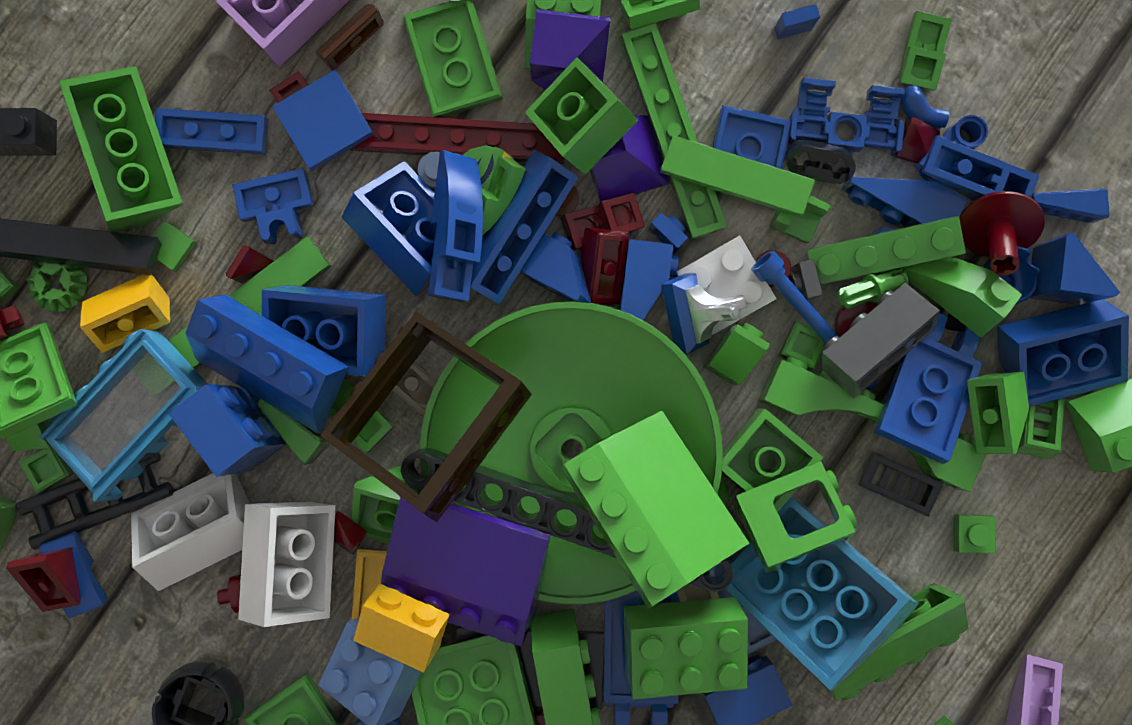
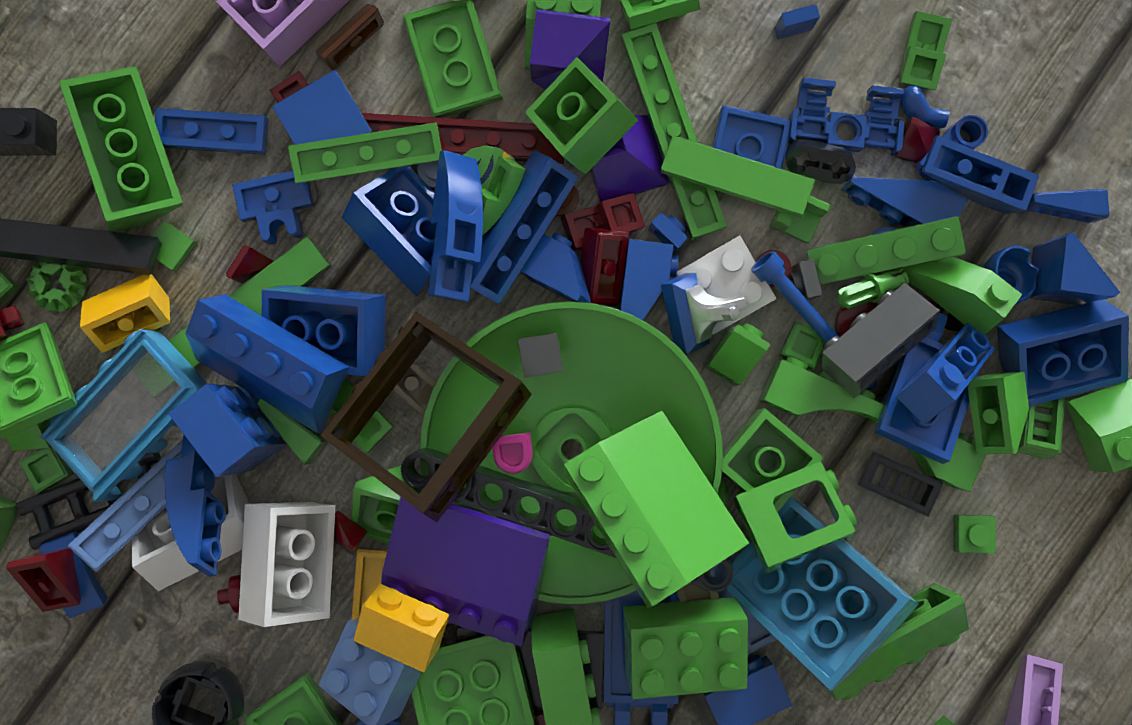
(125, 516): none -> medium blue tile
(193, 510): none -> blue slope
(365, 152): none -> bright green plate
(513, 452): none -> dark pink tile
(540, 355): none -> dark grey tile
(946, 374): none -> blue slope
(999, 224): dark red piece -> none

